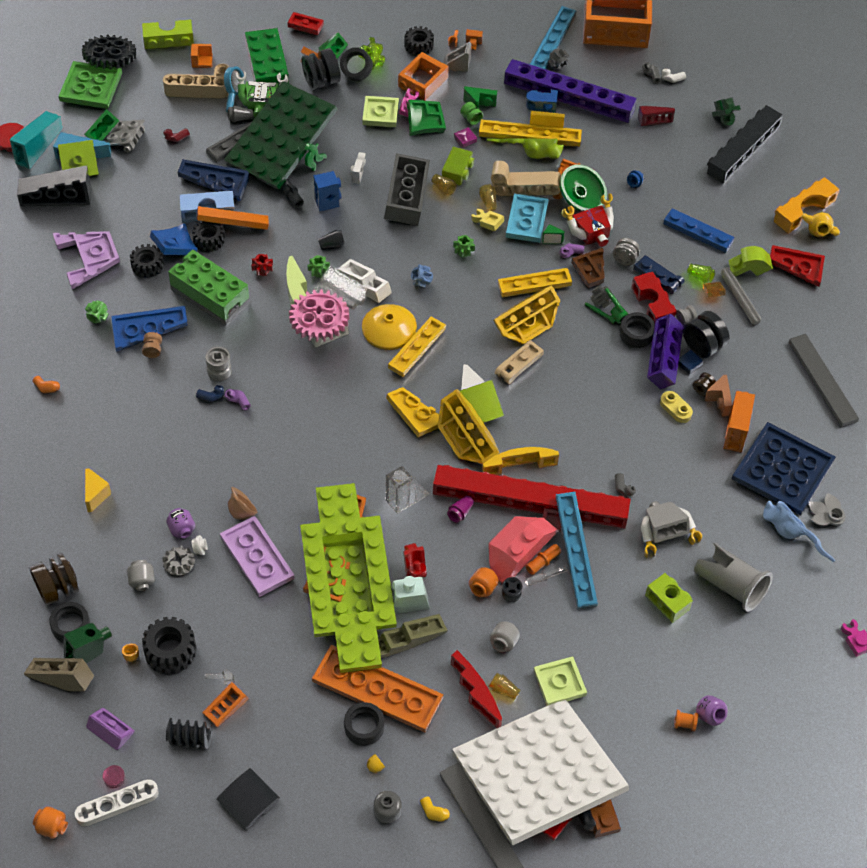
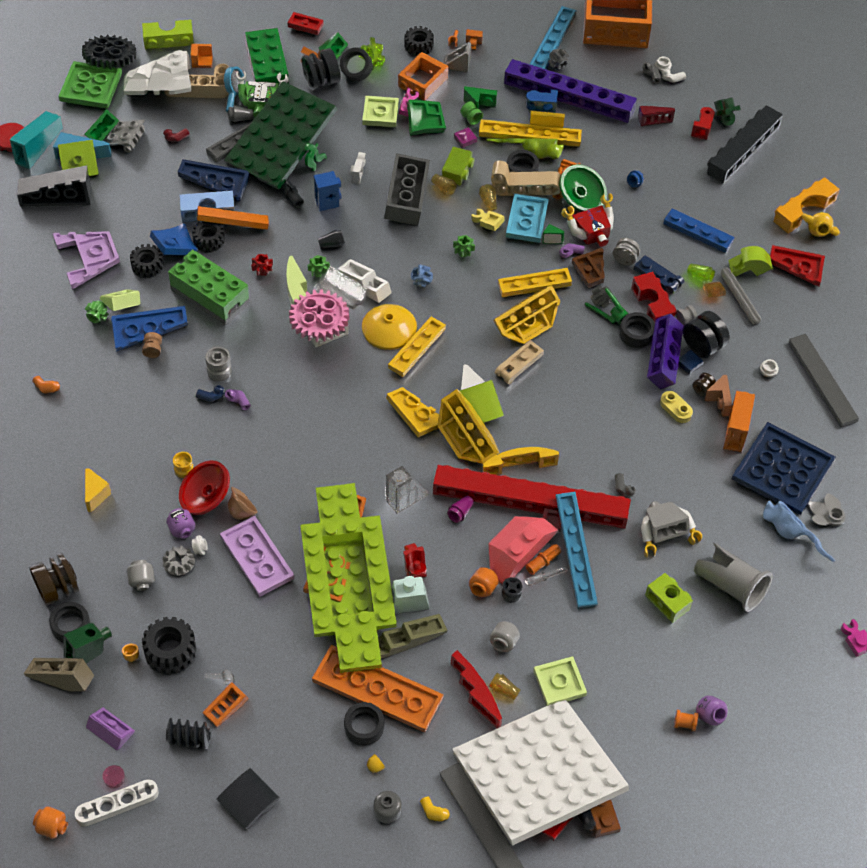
(121, 299): none -> yellowish green slope
(162, 74): none -> white wedge
(182, 464): none -> yellow wheel
(204, 487): none -> red dish
(523, 156): none -> black tyre
(663, 63): none -> white plate
(703, 126): none -> red leg
(769, 368): none -> white plate

